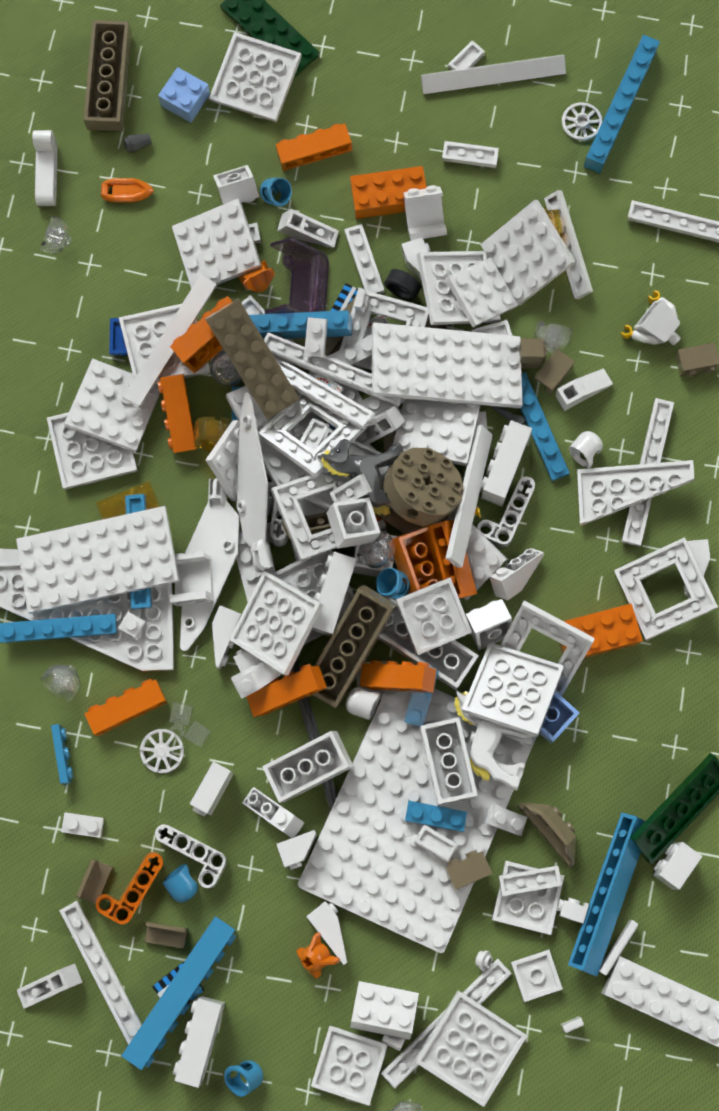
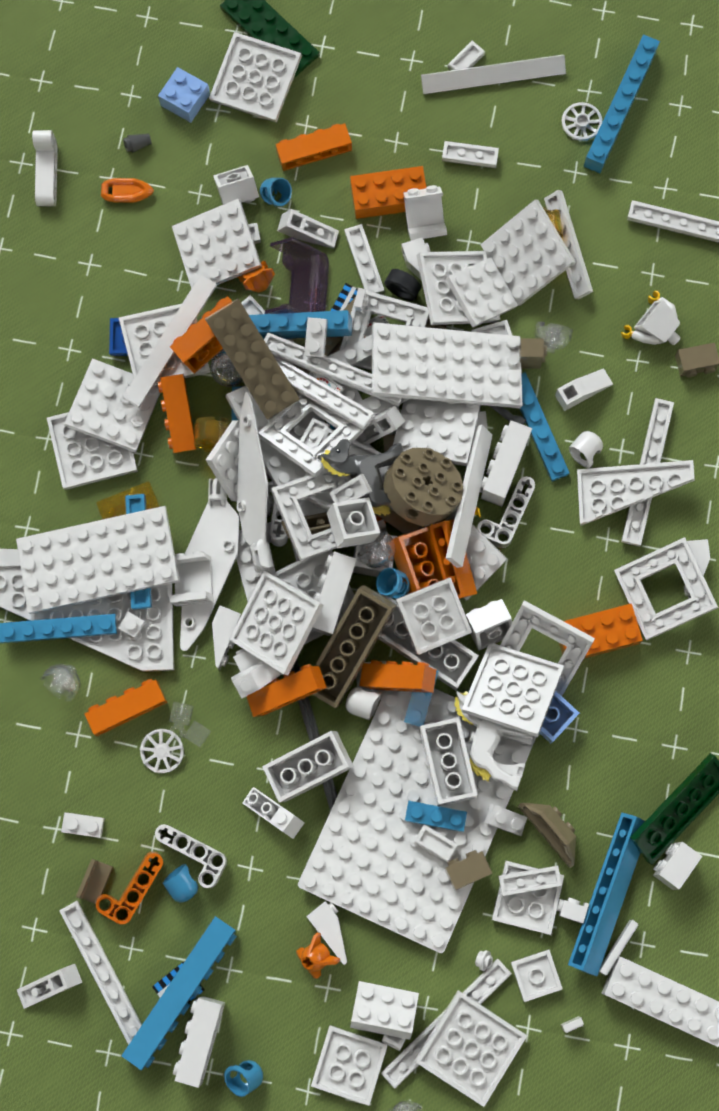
(56, 236): clear cylinder -> none
(62, 754): dark azure plate -> none
(107, 75): dark tan brick -> none
(166, 935): dark tan panel -> none
(211, 789): white brick -> none
(296, 849): white slope -> none
(514, 576): white slope -> none
(554, 371): dark tan panel -> none

